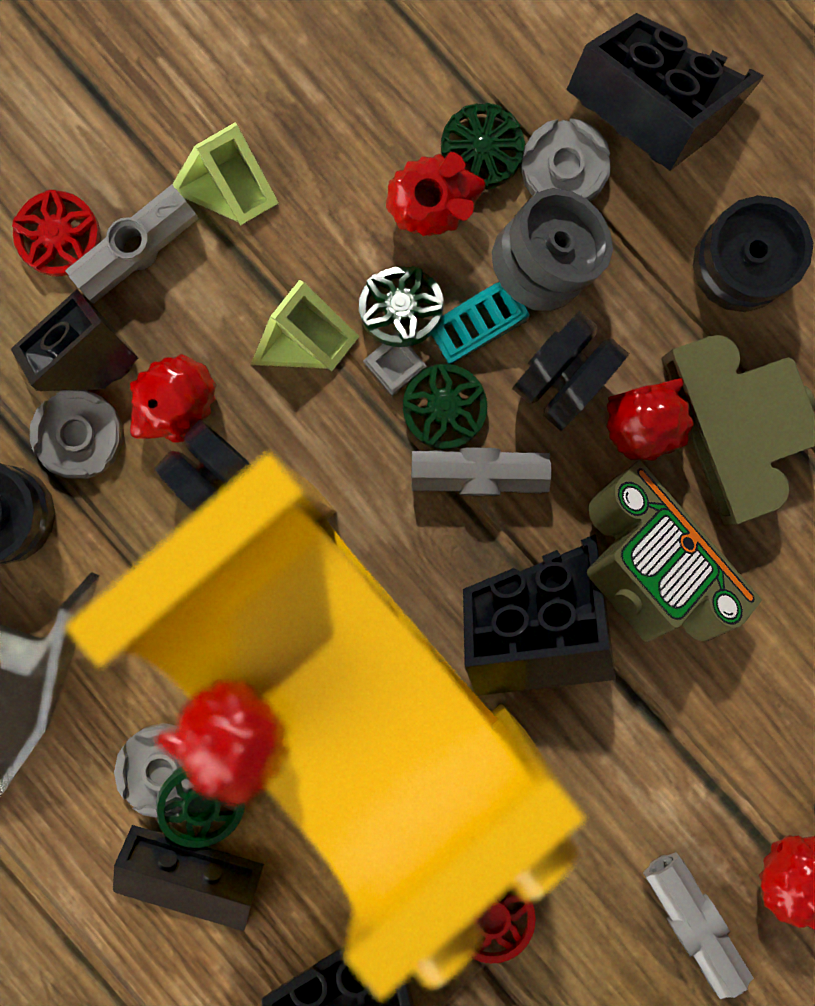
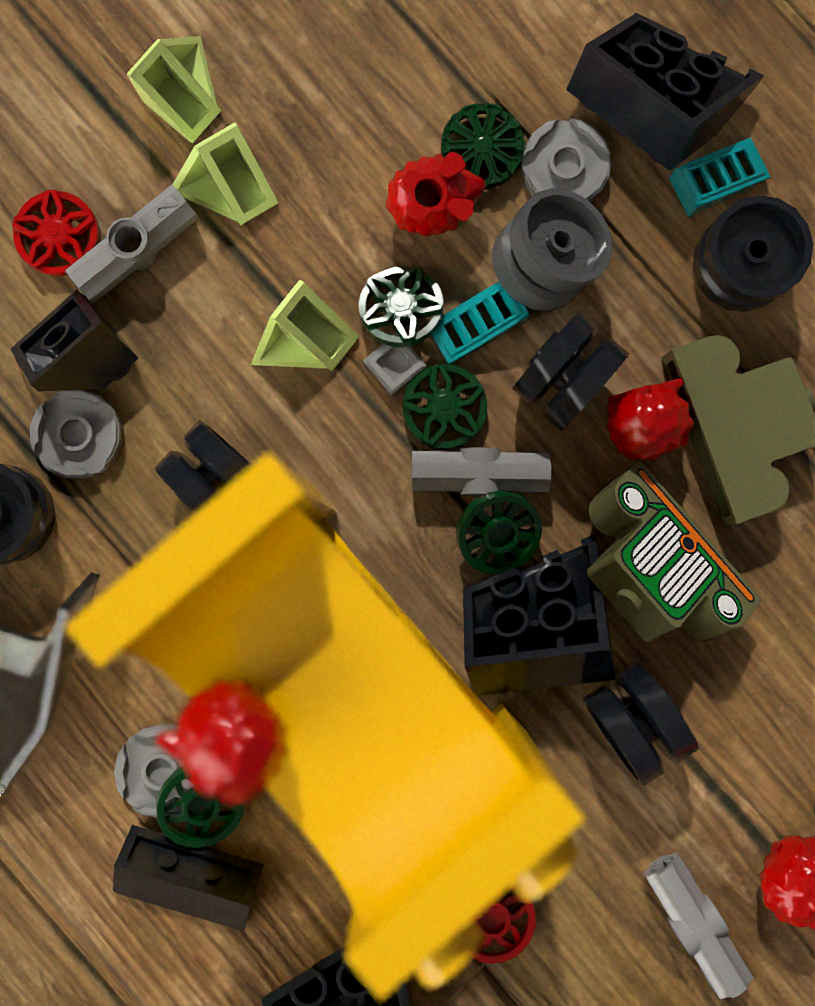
(170, 398): red animal -> none
(177, 84): none -> yellowish green slope
(498, 532): none -> dark green wheel
(644, 721): none -> black wheel
(689, 191): none -> teal slope

